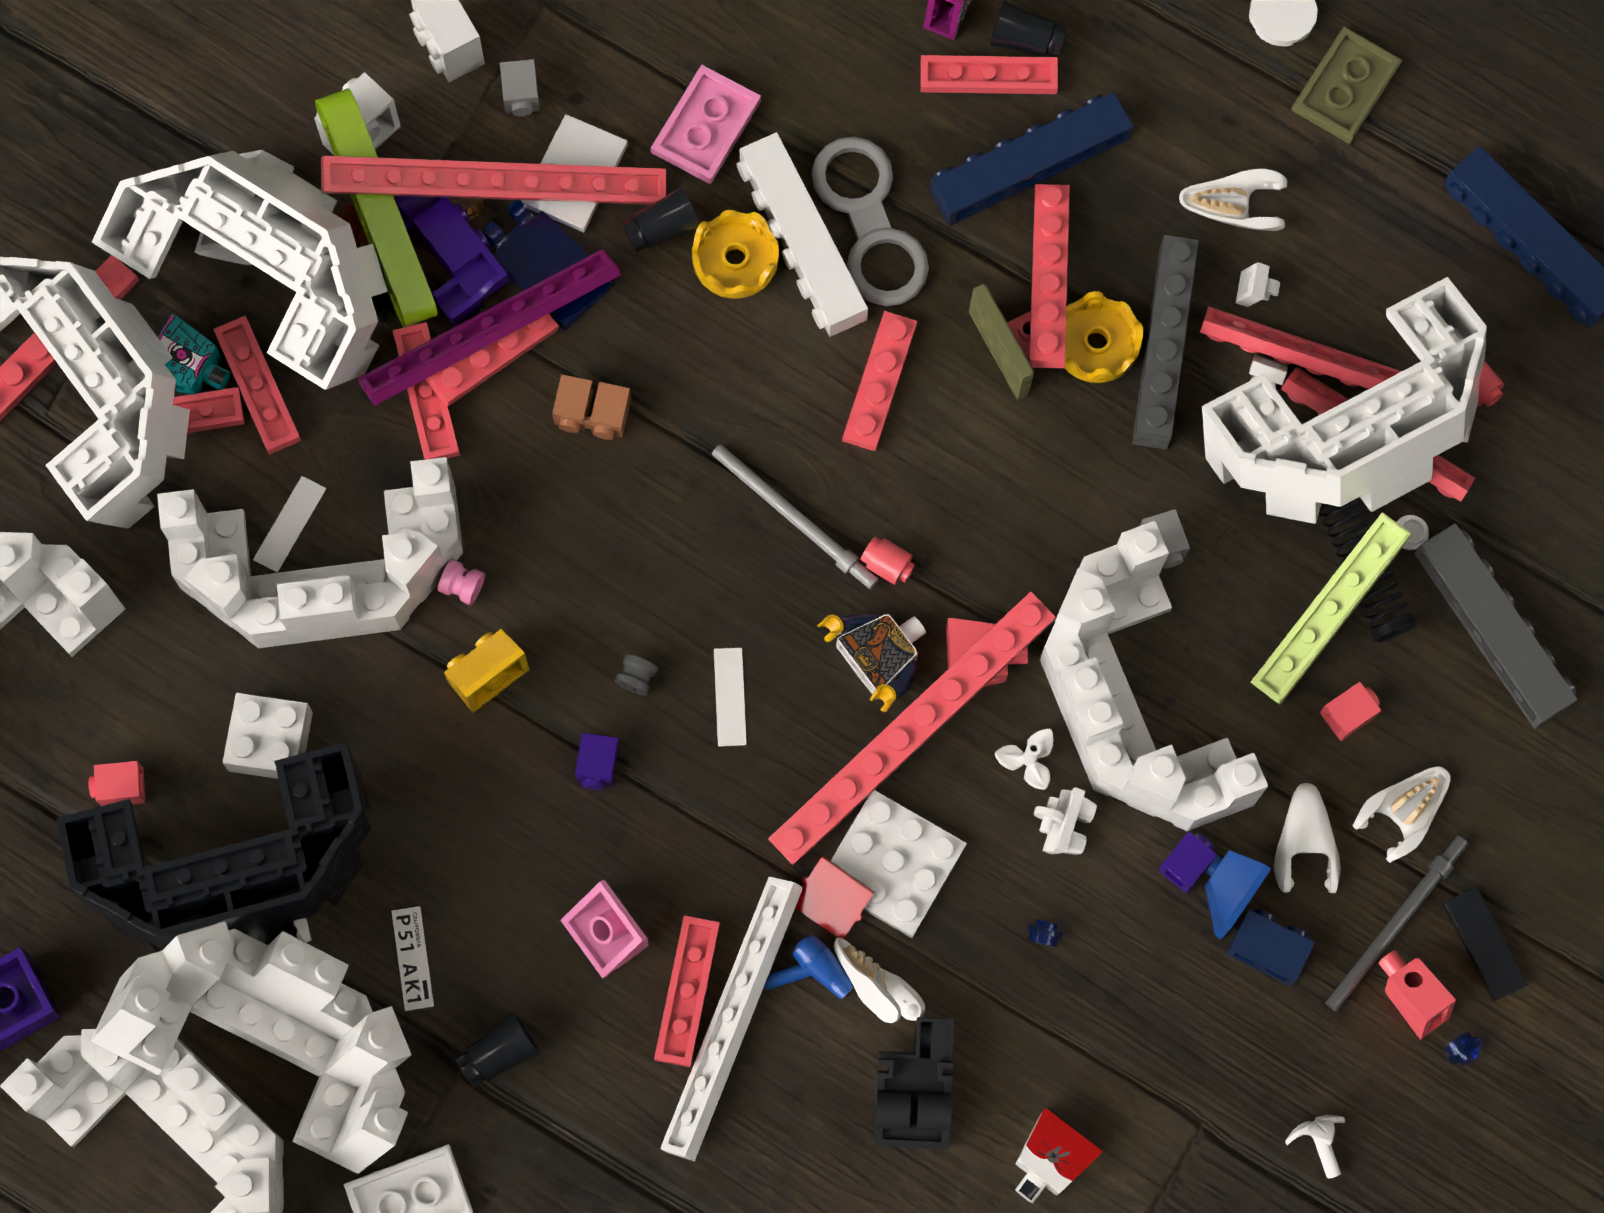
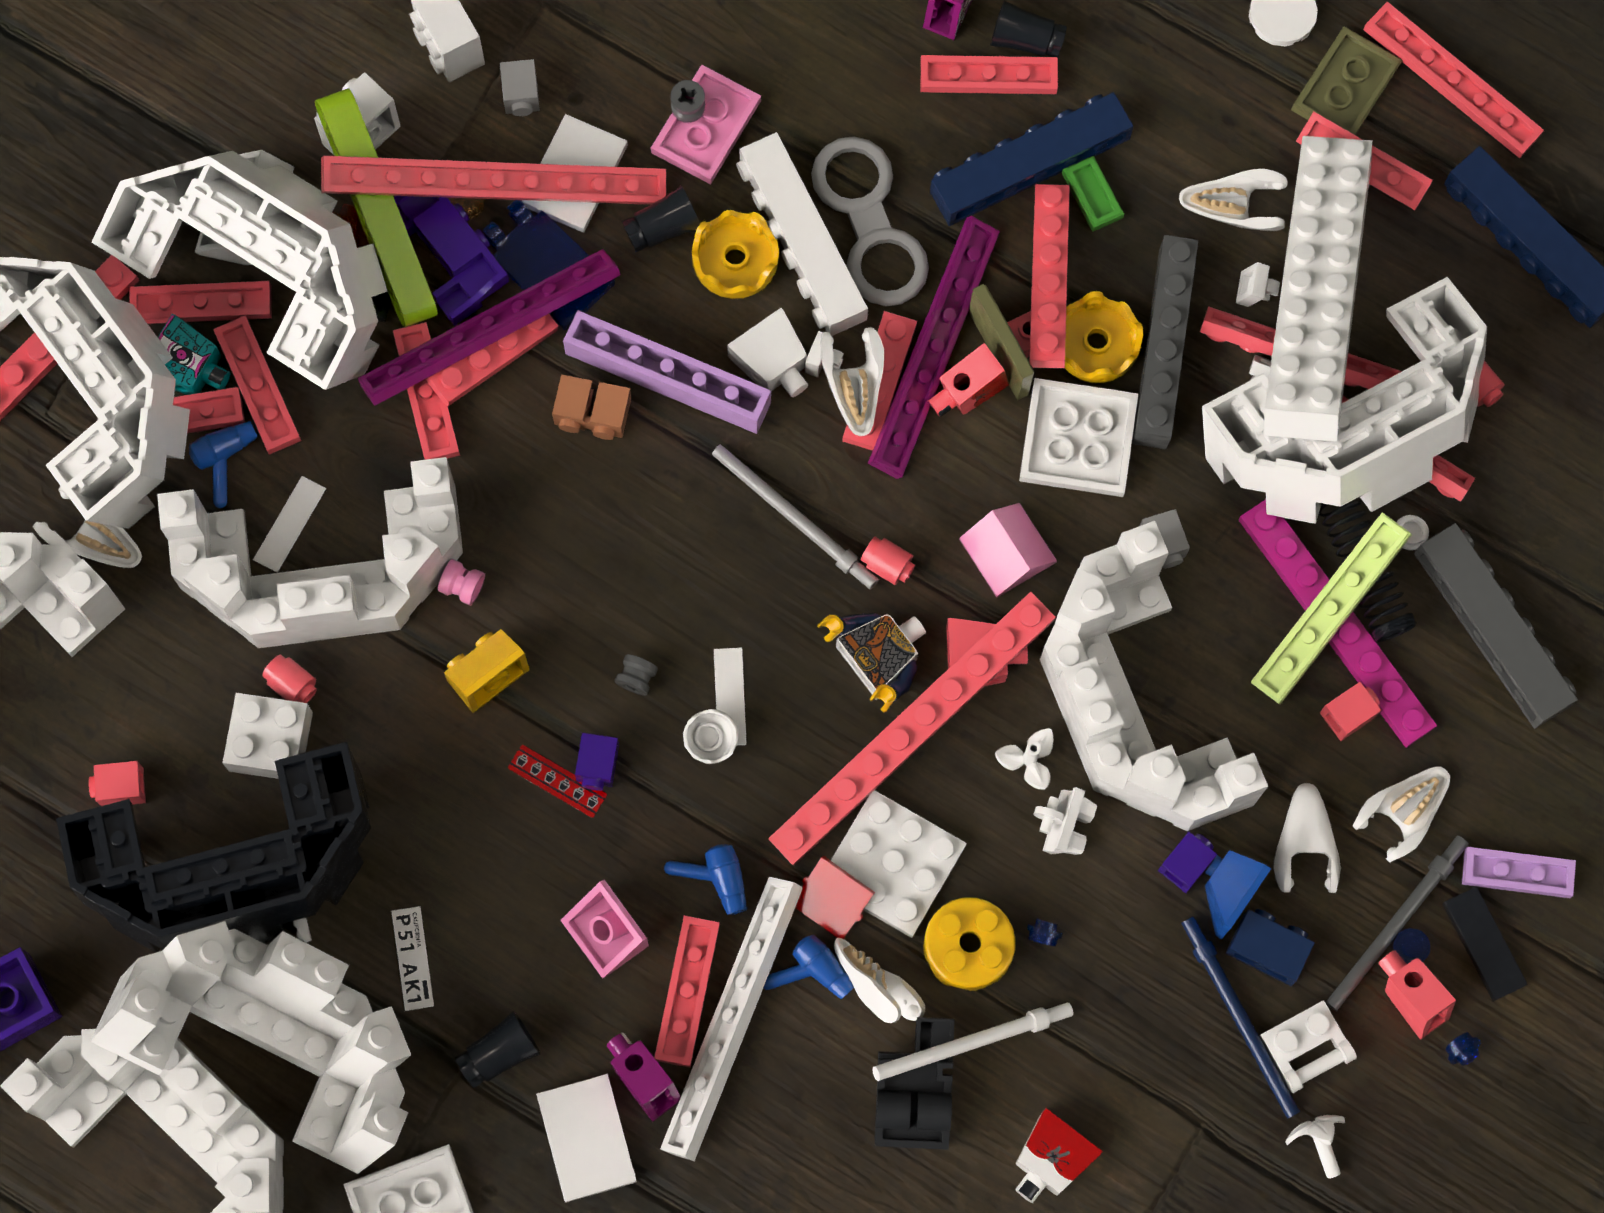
(96, 542): none -> white animal
(203, 301): none -> coral plate
(215, 450): none -> blue piece
(290, 679): none -> coral brick
(556, 781): none -> red sticker
(586, 1138): none -> white tile
(648, 1084): none -> magenta torso
(667, 372): none -> lavender brick
(684, 108): none -> dark grey wheel
(710, 736): none -> white hair
(721, 869): none -> blue piece
(771, 354): none -> white torso
(813, 362): none -> white tile
(856, 388): none -> white animal
(933, 347): none -> magenta tile
(965, 969): none -> yellow plate
(977, 370): none -> coral torso
(1007, 548): none -> bright pink slope
(1034, 1020): none -> white bar
(1078, 437): none -> white plate
(1093, 193): none -> bright green tile
(1205, 954): none -> dark blue bar
(1301, 1035): none -> white plate
(1318, 289): none -> white brick
(1352, 640): none -> dark pink plate
(1386, 172): none -> coral plate
(1412, 944): none -> clear blue plate
(1453, 80): none -> coral plate
(1518, 872): none -> lavender plate

